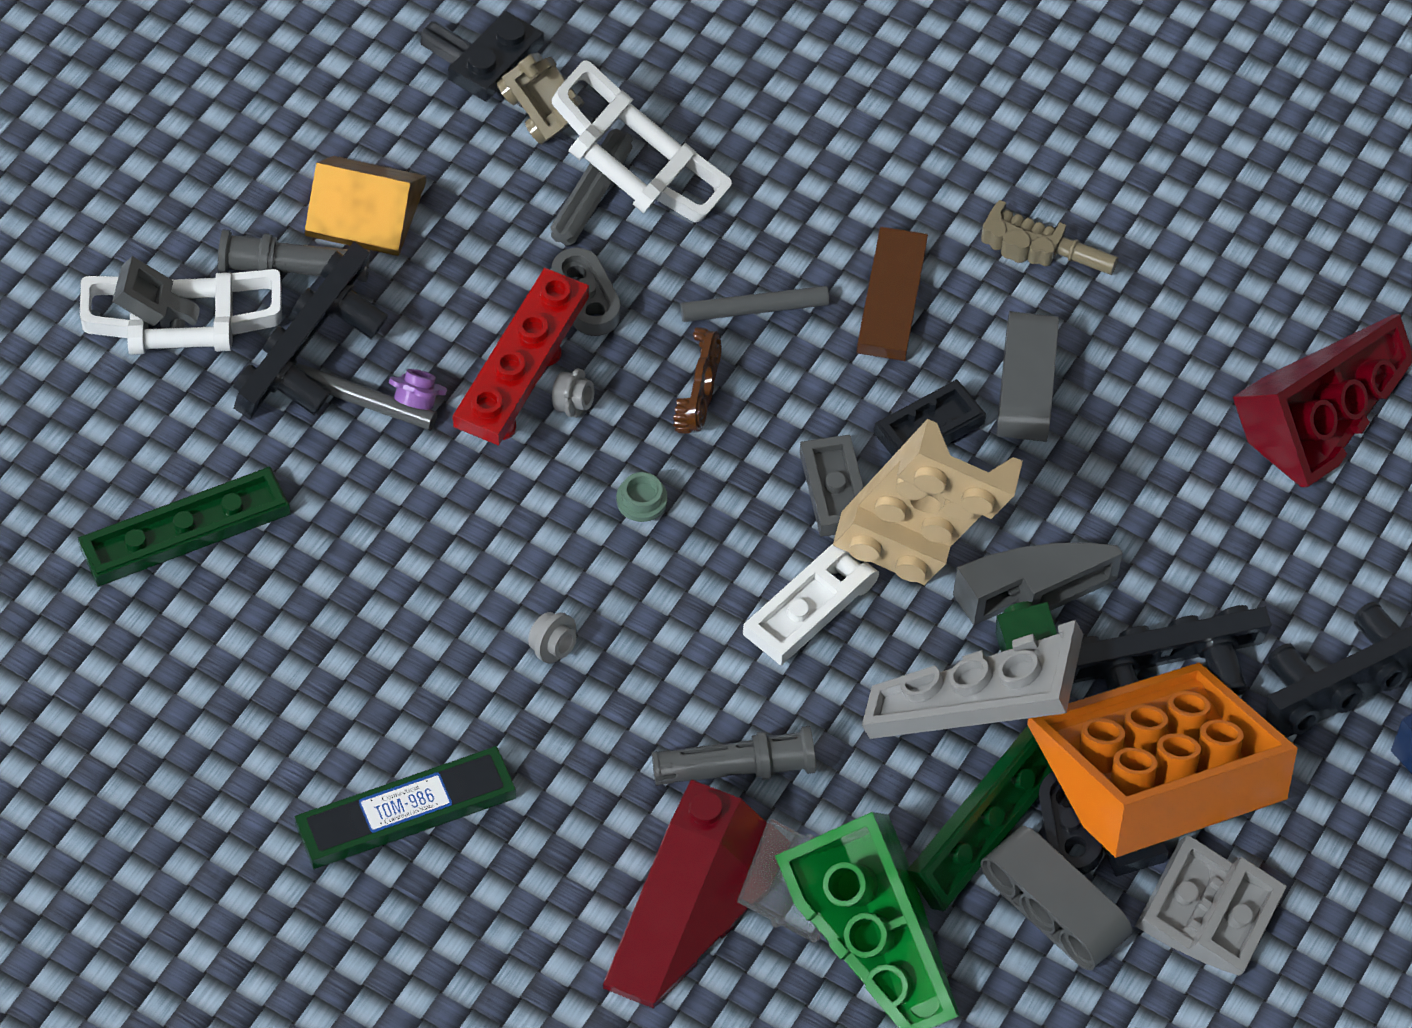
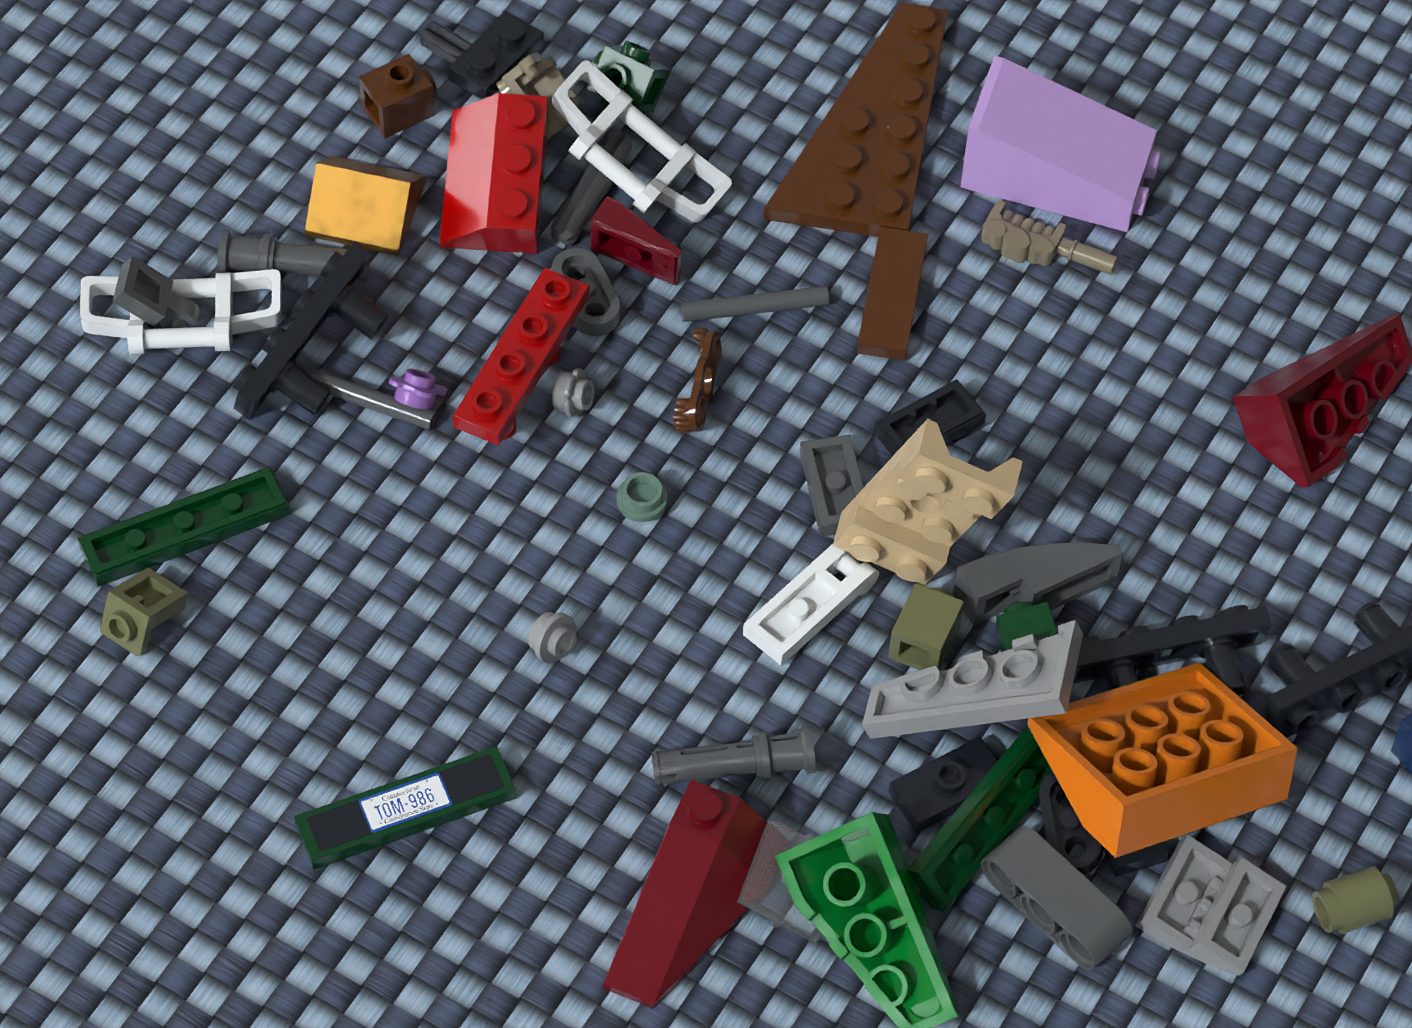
(139, 607): none -> olive bracket
(397, 95): none -> reddish brown brick
(496, 174): none -> red slope
(633, 73): none -> dark green brick
(633, 242): none -> dark red slope
(870, 145): none -> reddish brown wing
(925, 628): none -> olive brick
(942, 784): none -> black plate
(1027, 376): dark grey beam -> none
(1057, 149): none -> lavender slope
(1355, 900): none -> olive brick

